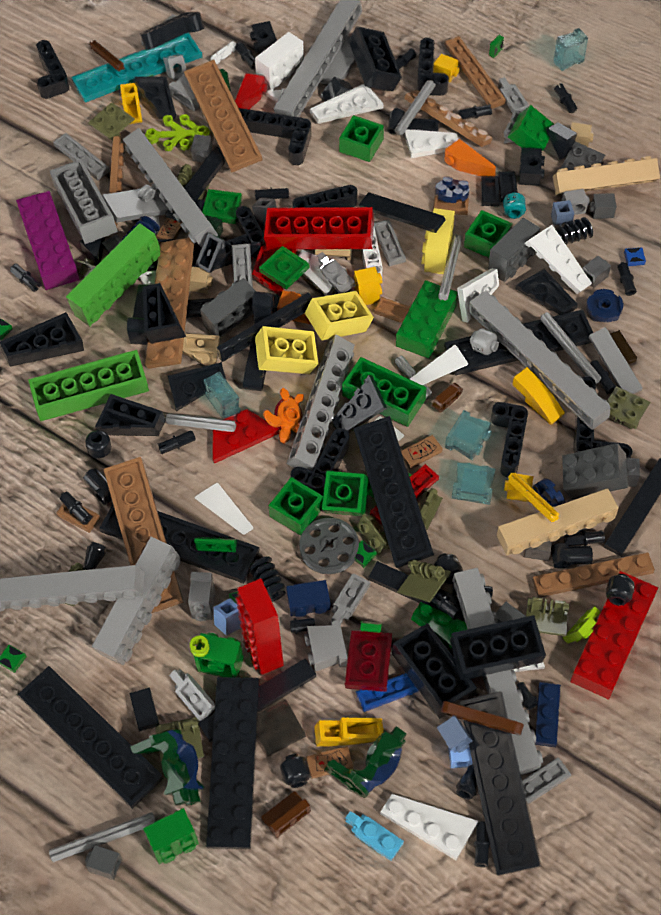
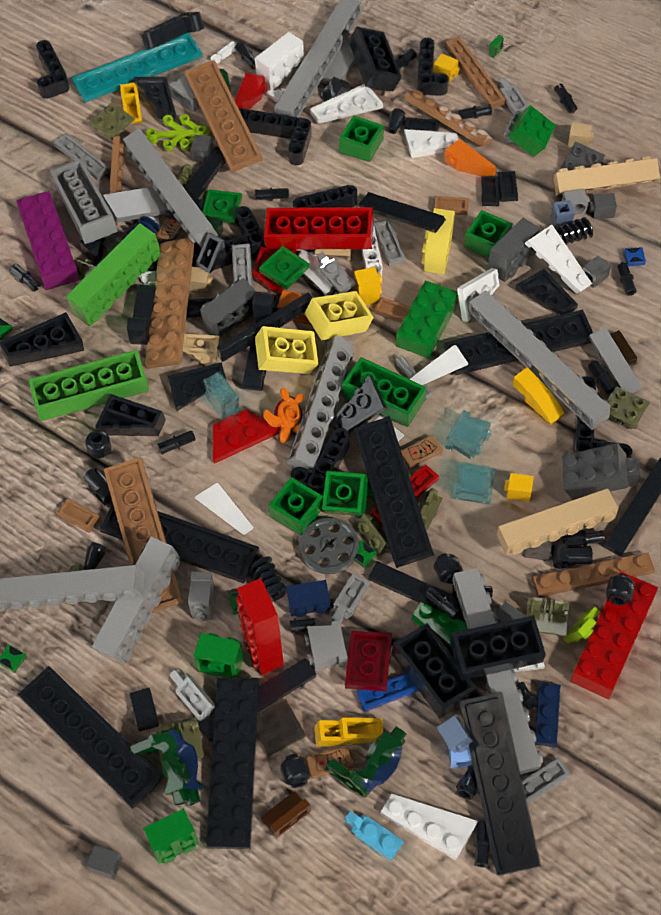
(75, 507): black axle -> none
(101, 837): light grey axle -> none
(106, 55): reddish brown axle -> none
(146, 193): light grey bush -> none
(159, 316): black wedge -> none
(170, 61): light grey brick -> none
(199, 639): lime bush -> none
(200, 422): light grey axle -> none
(215, 544): green slope -> none
(226, 617): light blue brick -> none
(260, 209): flat silver brick -> none
(263, 36): black brick -> none
(371, 626): green tile -> none
(415, 107): light grey axle -> none
(423, 580): olive hinge -> none
(447, 397): reddish brown beam -> none
(450, 267): light grey axle -> none
(451, 190): dark blue plate -> none
(482, 718): reddish brown beam -> none
(484, 341): light grey head -> none
(514, 205): teal head -> none
(514, 425): black beam -> none
(530, 166): black brick -> none
(533, 497): yellow axle -> none
(548, 493): dark blue plate -> none
(561, 138): black slope -> none
(569, 347): light grey axle -> none
(570, 49): clear light blue hips -> none
(602, 314): dark blue plate -> none

